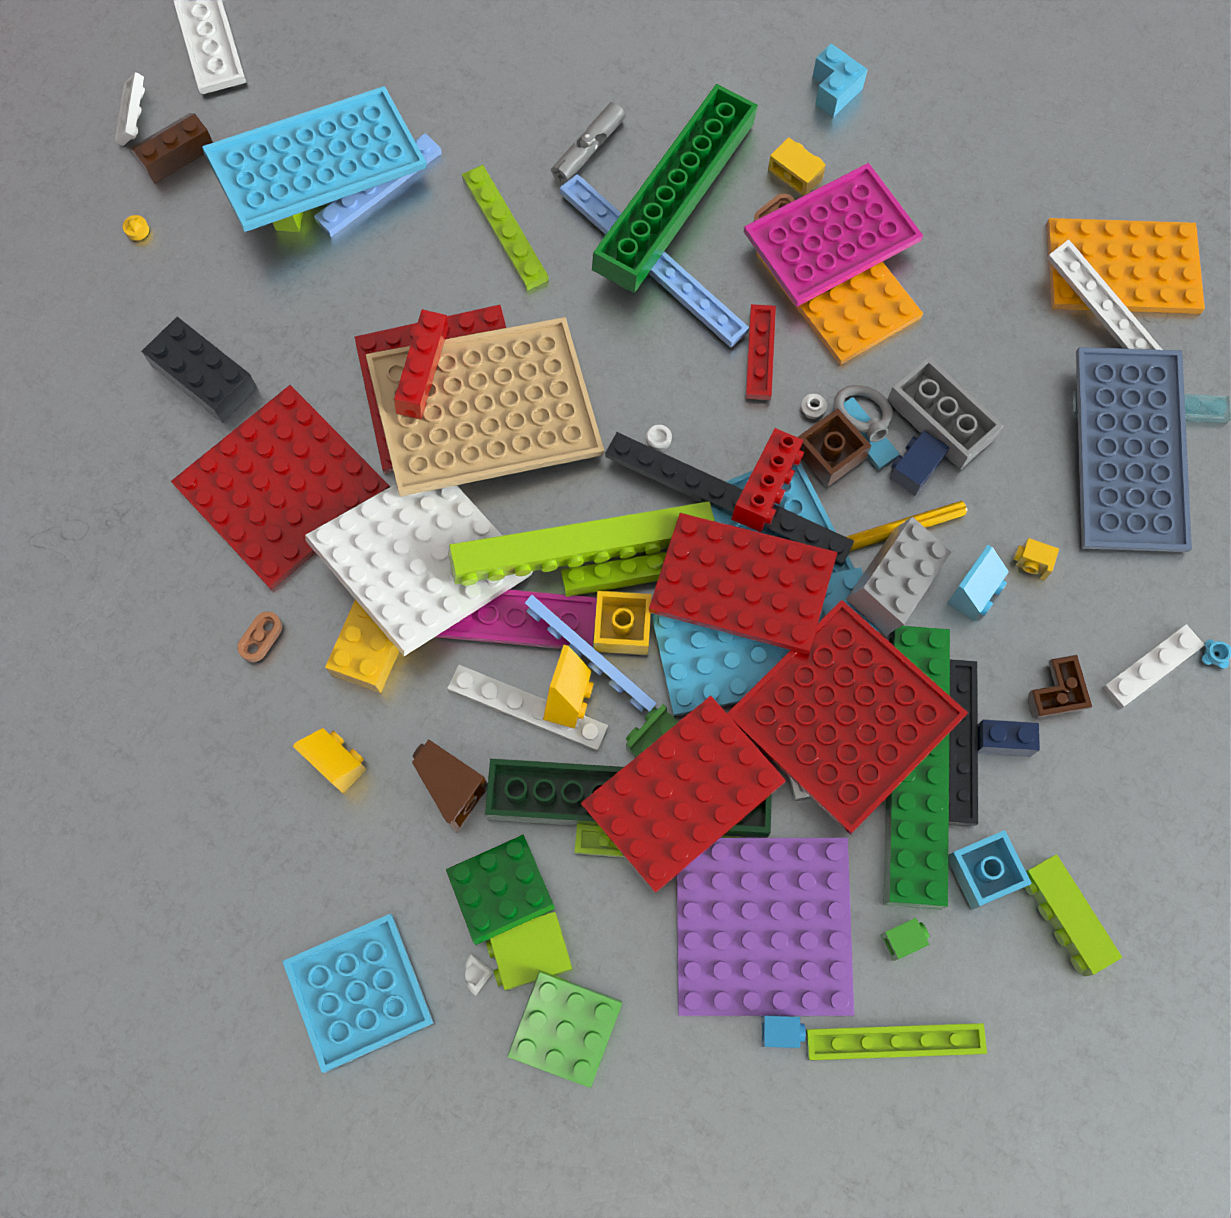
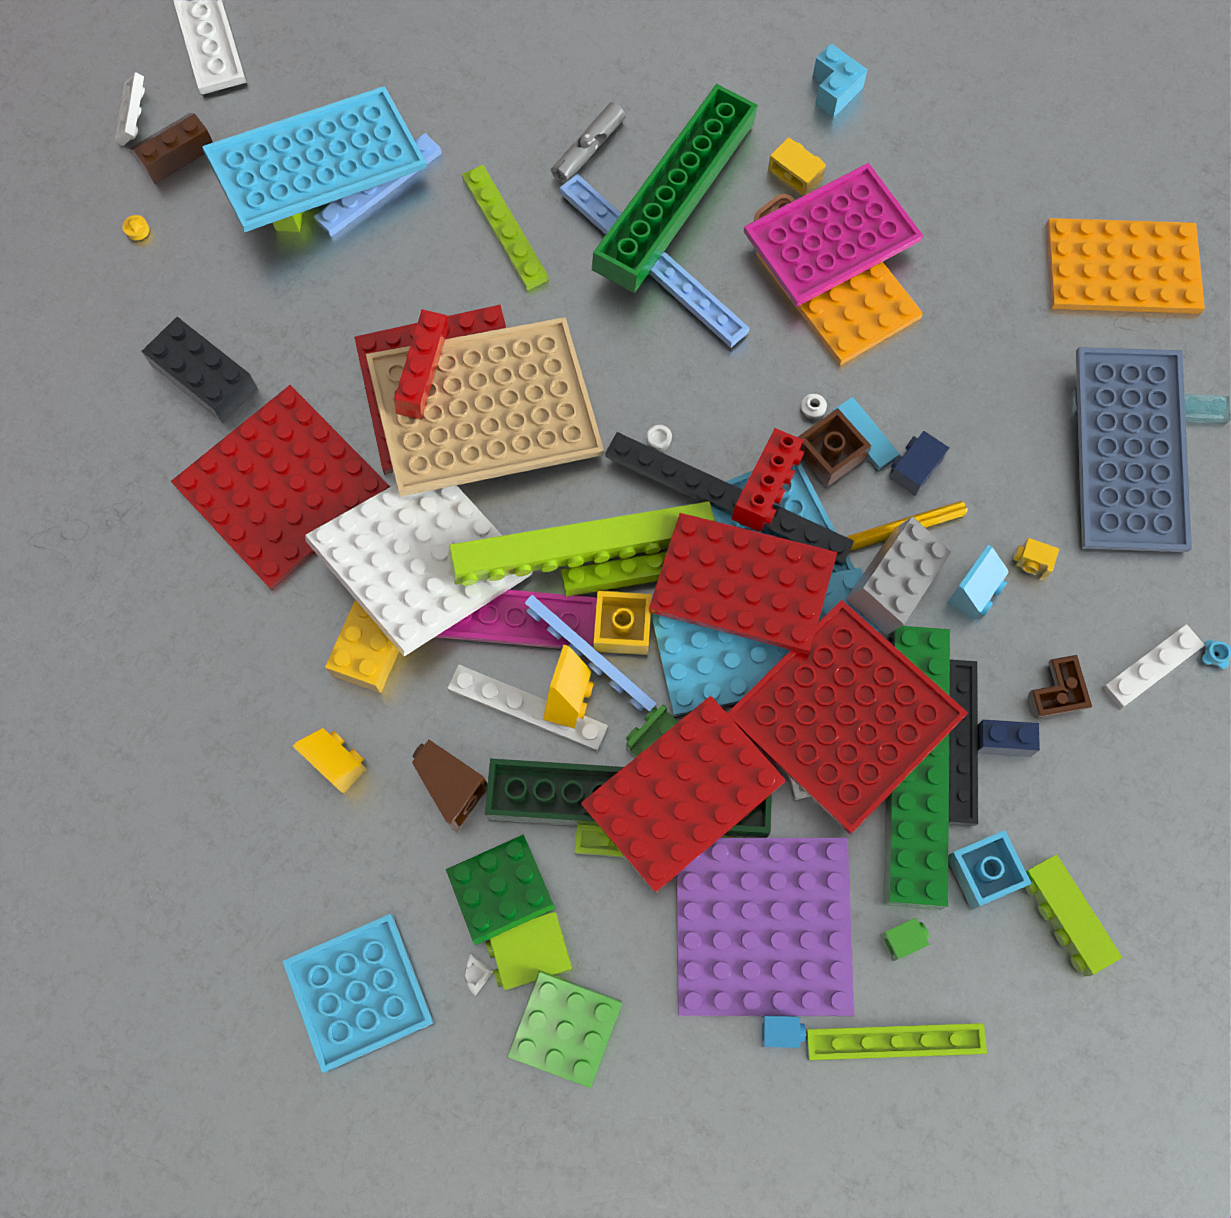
(259, 637): nougat plate -> none
(760, 352): red plate -> none
(874, 428): light grey piece -> none
(944, 410): light grey brick -> none
(1100, 298): white plate -> none

